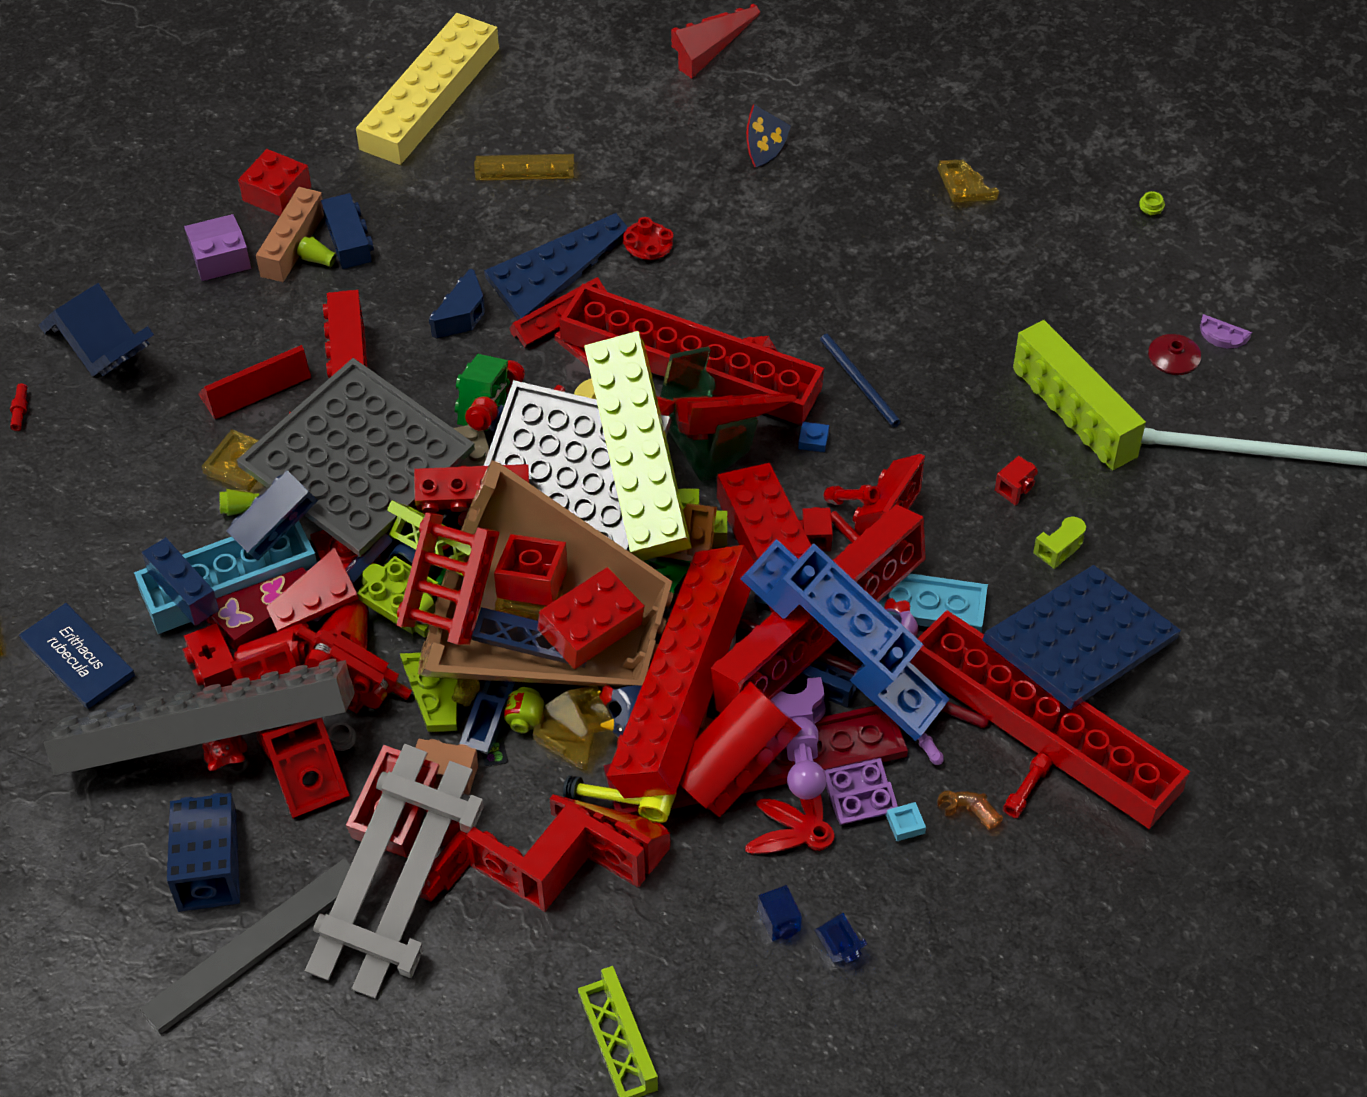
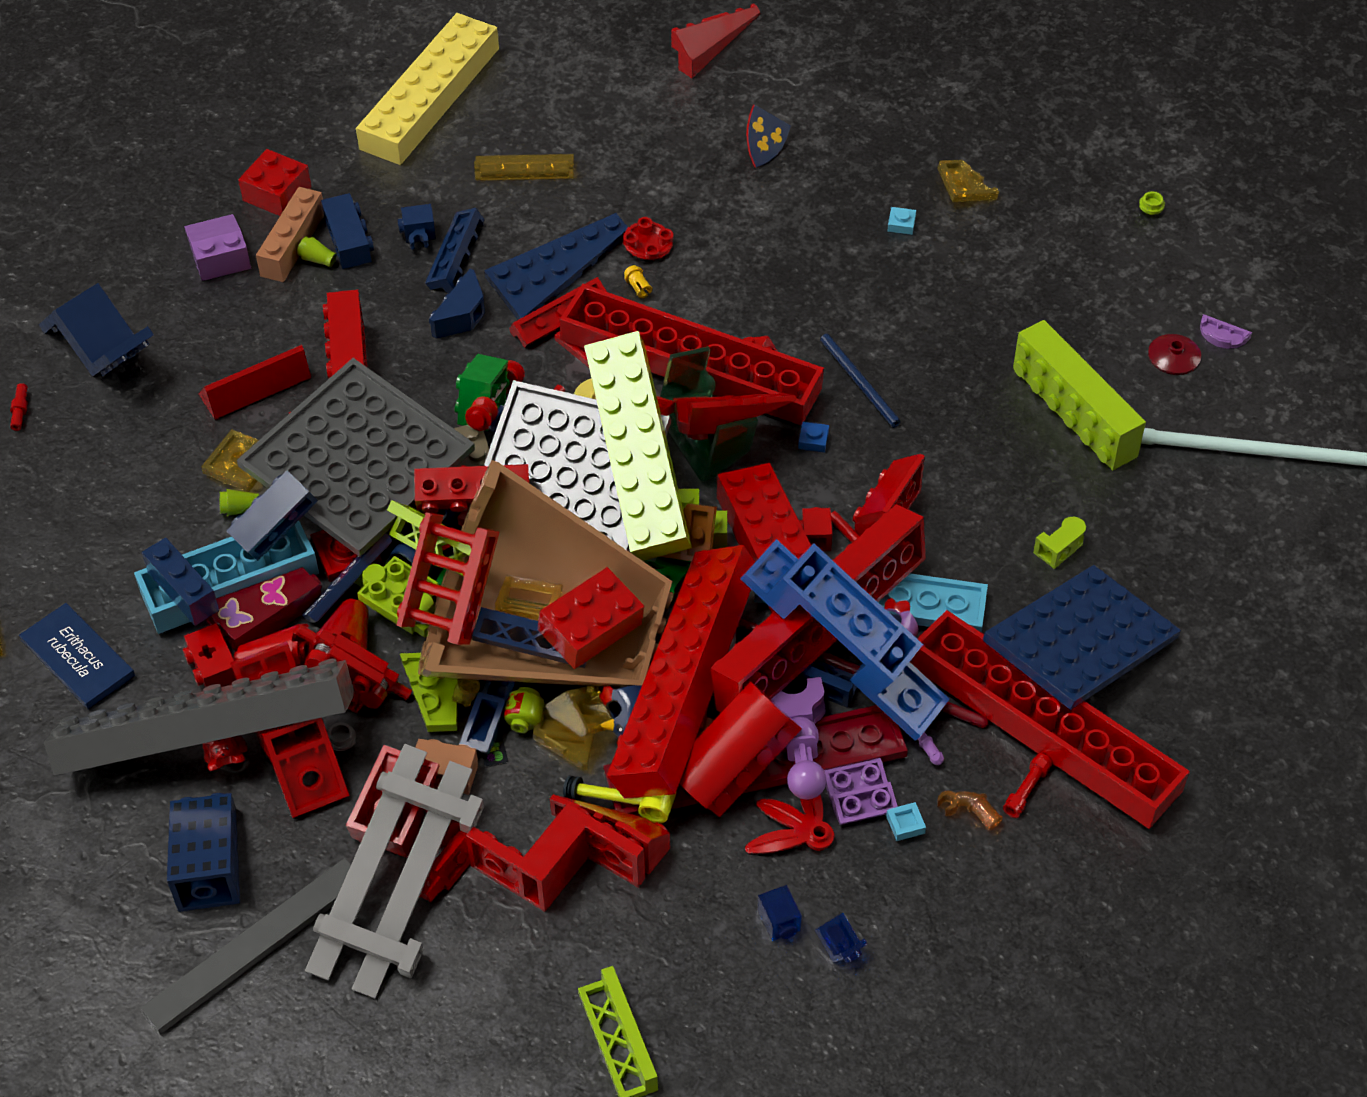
(313, 594): wing -> none
(417, 224): none -> dark blue brick
(454, 249): none -> dark blue hinge
(531, 570): red brick -> none
(635, 277): none -> yellow pin
(866, 494): red bar -> none
(901, 220): none -> medium azure plate
(1016, 479): red brick -> none

